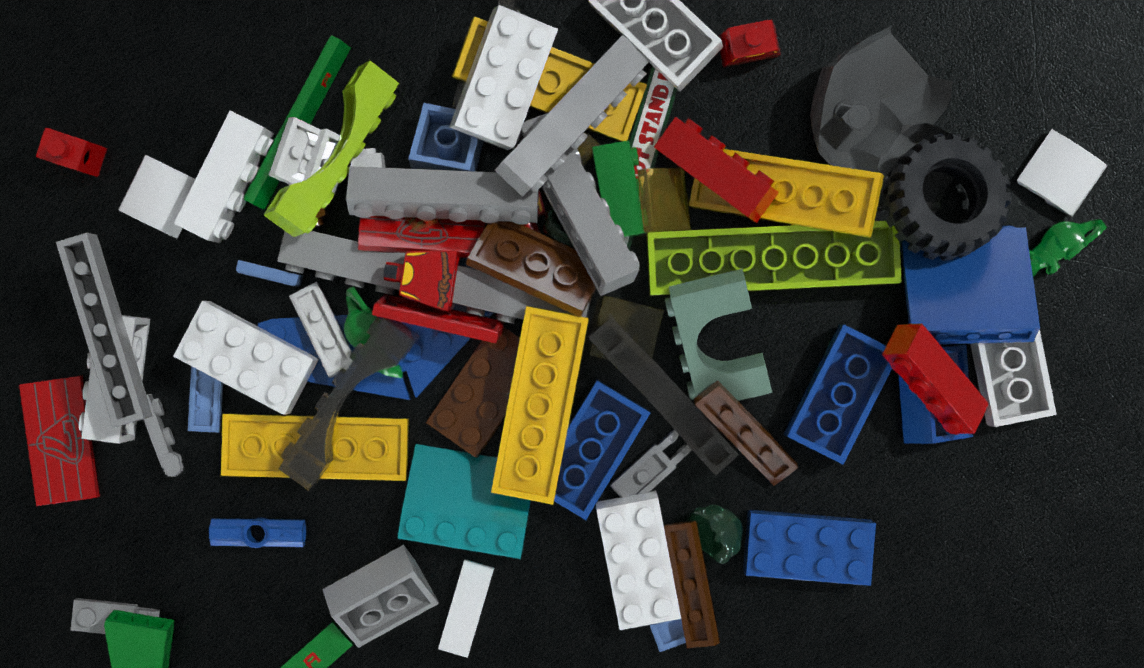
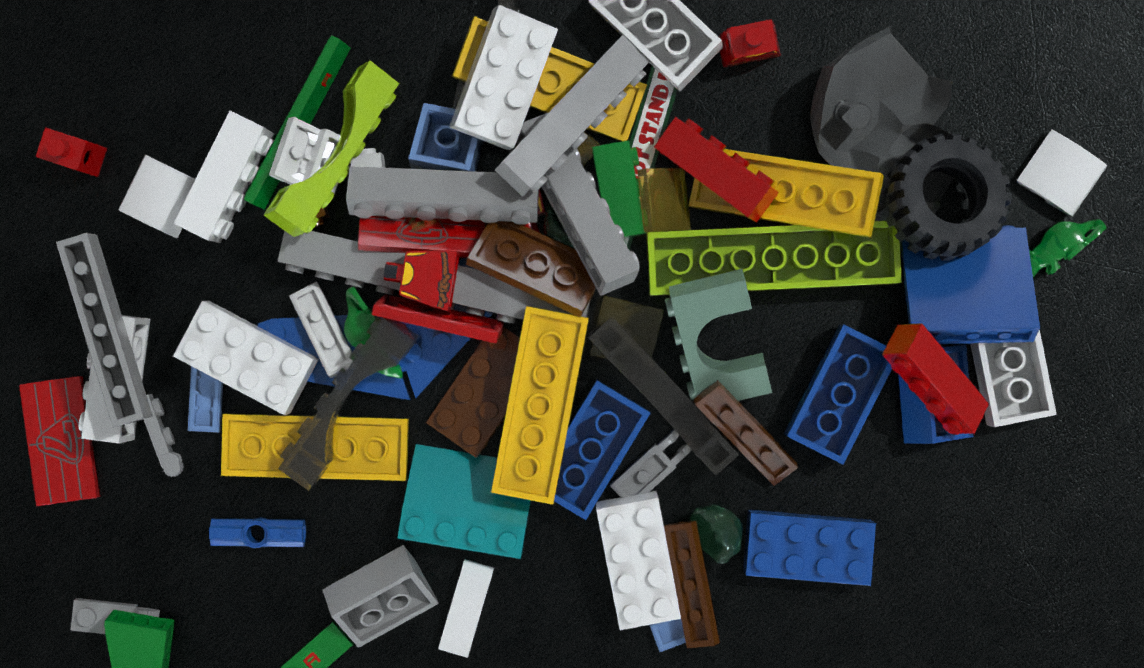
(269, 273): medium blue tile -> none

